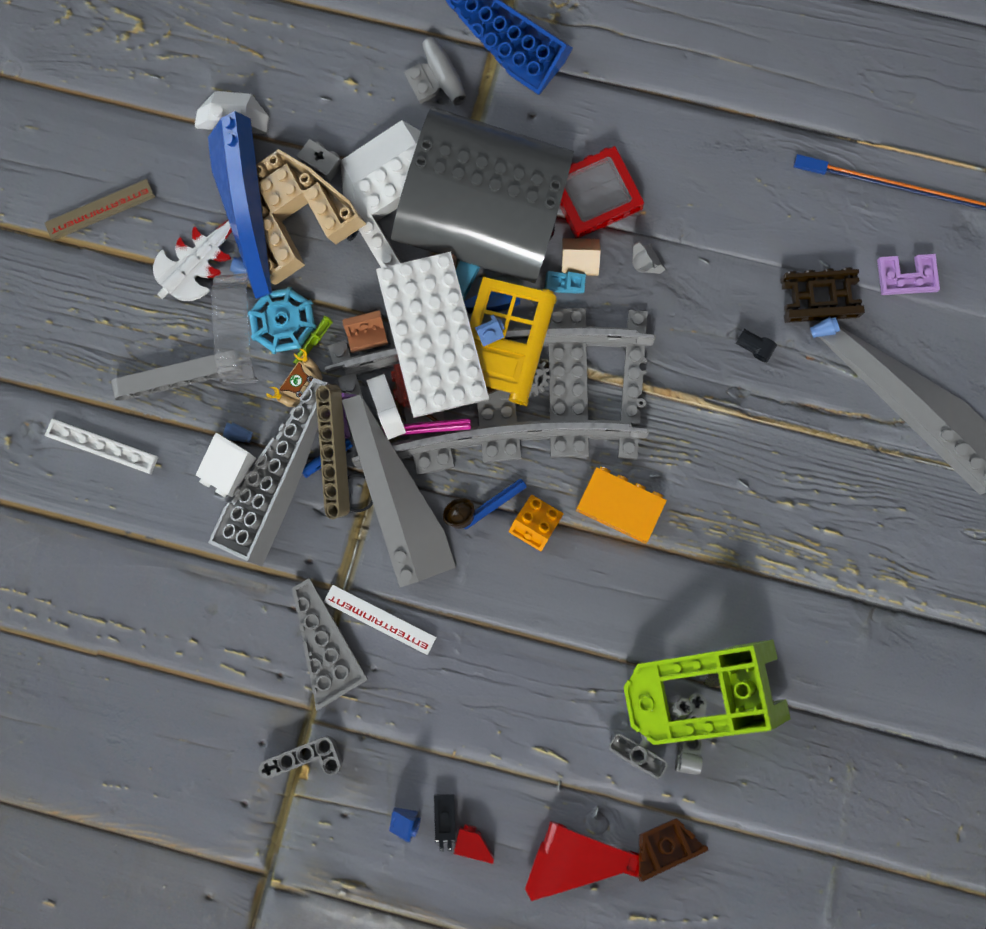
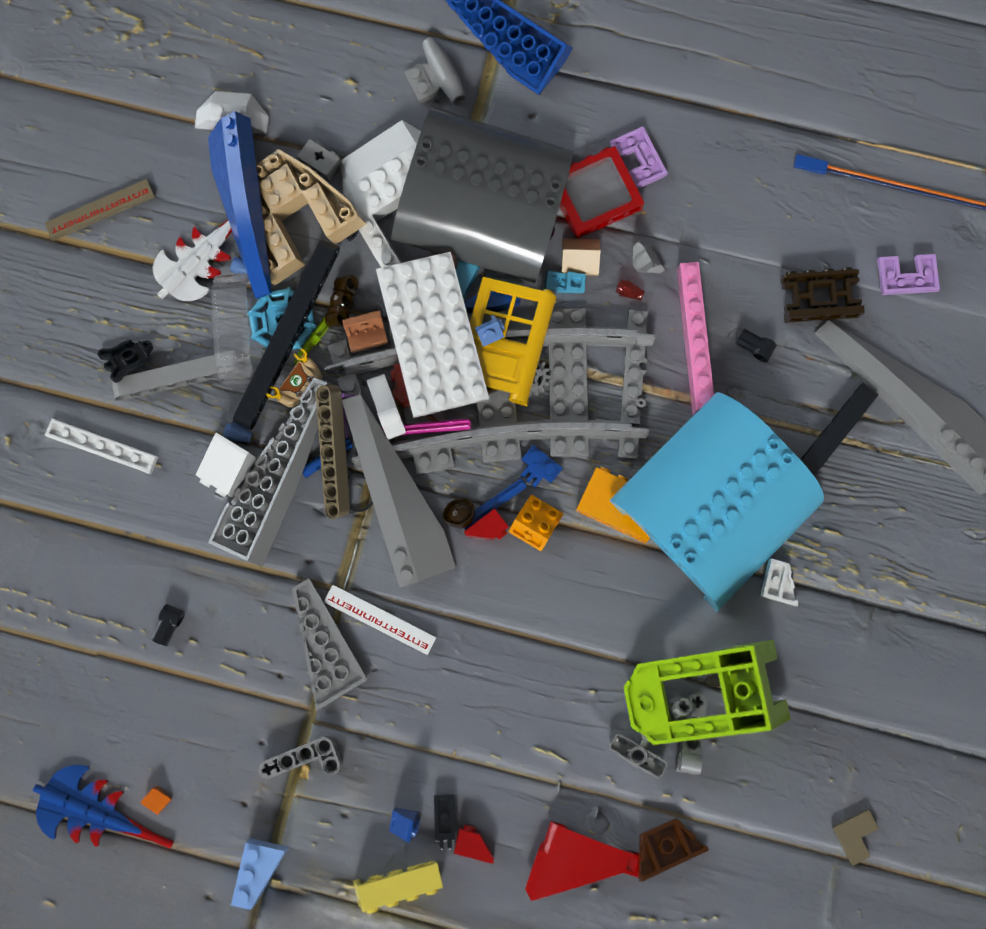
(64, 799): none -> blue animal
(125, 358): none -> black tile
(156, 800): none -> orange slope
(169, 620): none -> black piece
(256, 869): none -> light blue wedge
(286, 334): none -> black beam
(341, 300): none -> dark brown piece
(398, 886): none -> light yellow wedge
(488, 527): none -> red slope
(539, 466): none -> blue hinge
(629, 290): none -> clear red cone
(640, 144): none -> lavender plate
(695, 334): none -> bright pink brick
(721, 497): none -> medium azure slope
(778, 583): none -> white wing
(825, 328): medium blue cone -> none
(839, 428): none -> black beam
(850, 833): none -> dark tan tile

